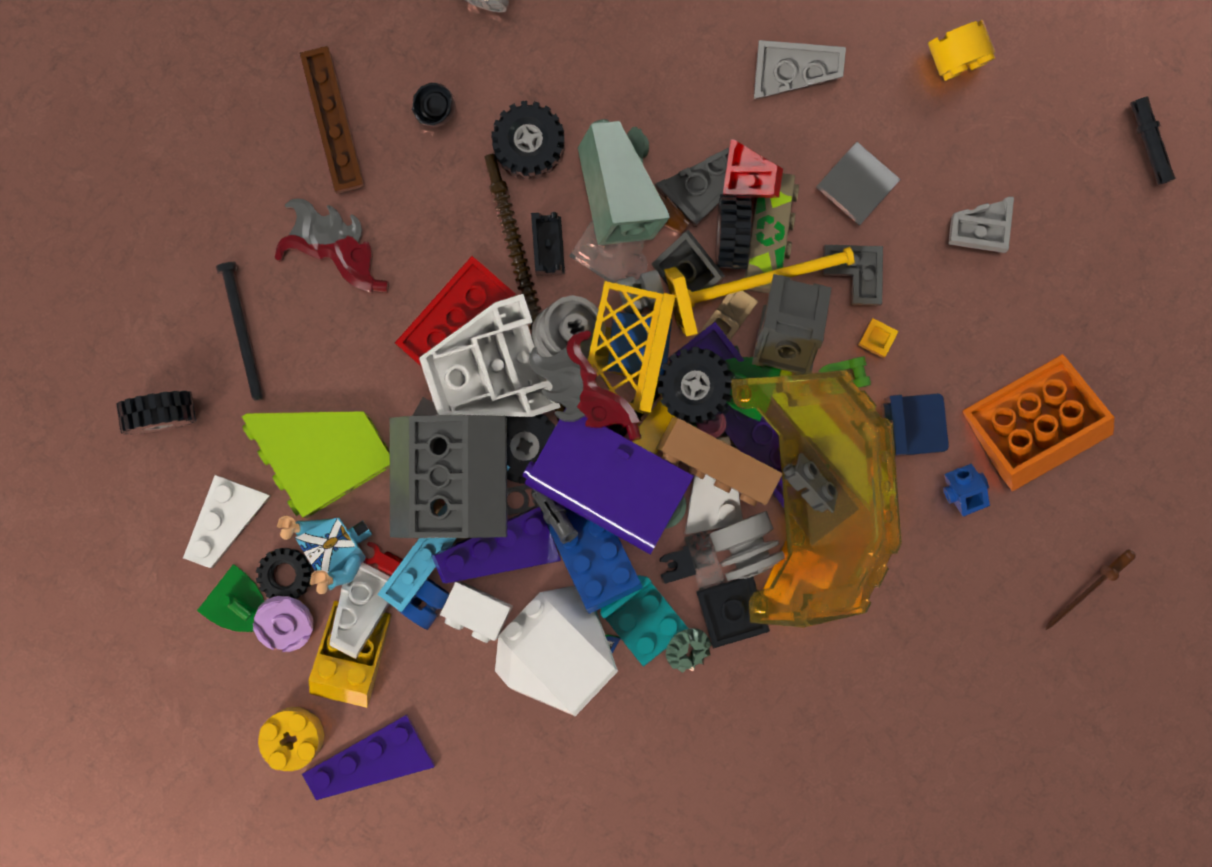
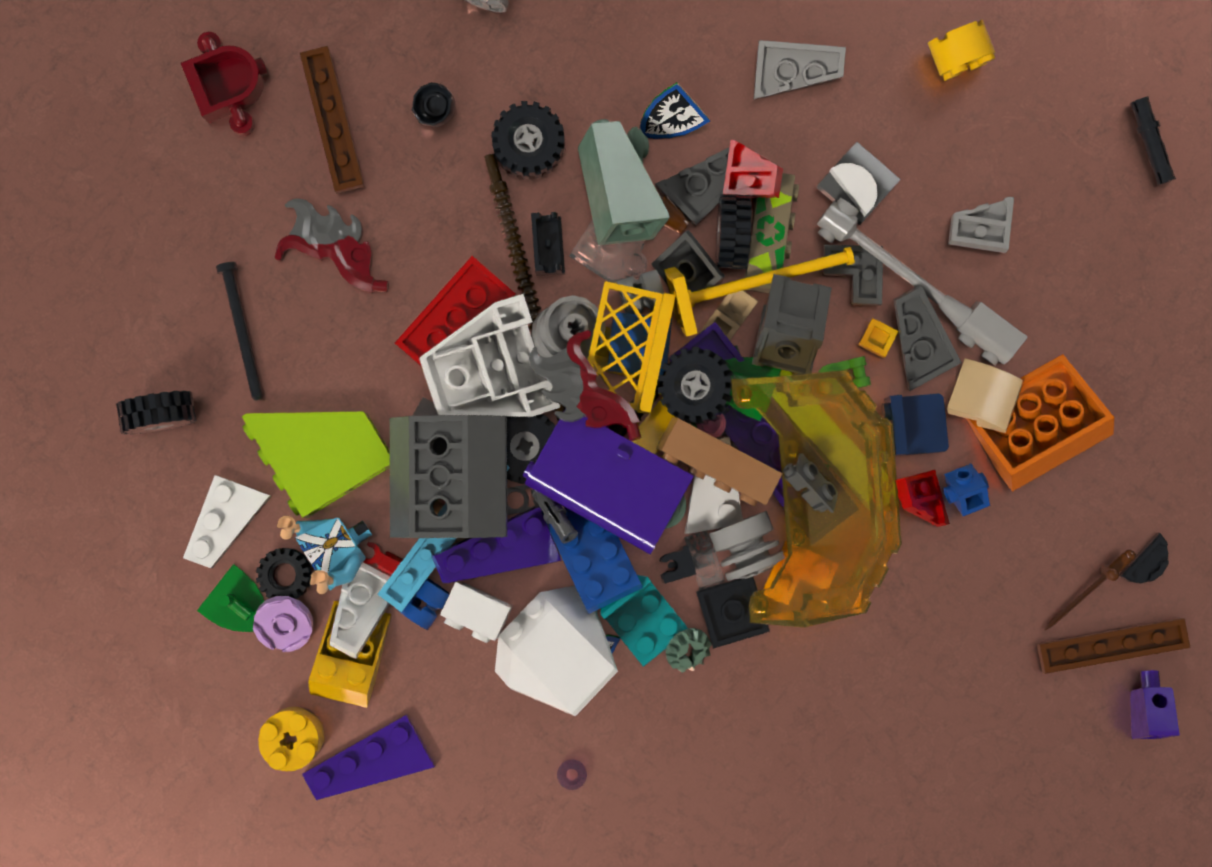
(225, 82): none -> dark red piece
(565, 781): none -> plate
(672, 114): none -> shield
(857, 184): none -> white tile
(922, 339): none -> dark grey wing
(923, 497): none -> red wing
(976, 324): none -> light grey bar
(985, 395): none -> tan slope
(1113, 645): none -> reddish brown plate
(1149, 562): none -> black tile
(1153, 709): none -> dark purple torso

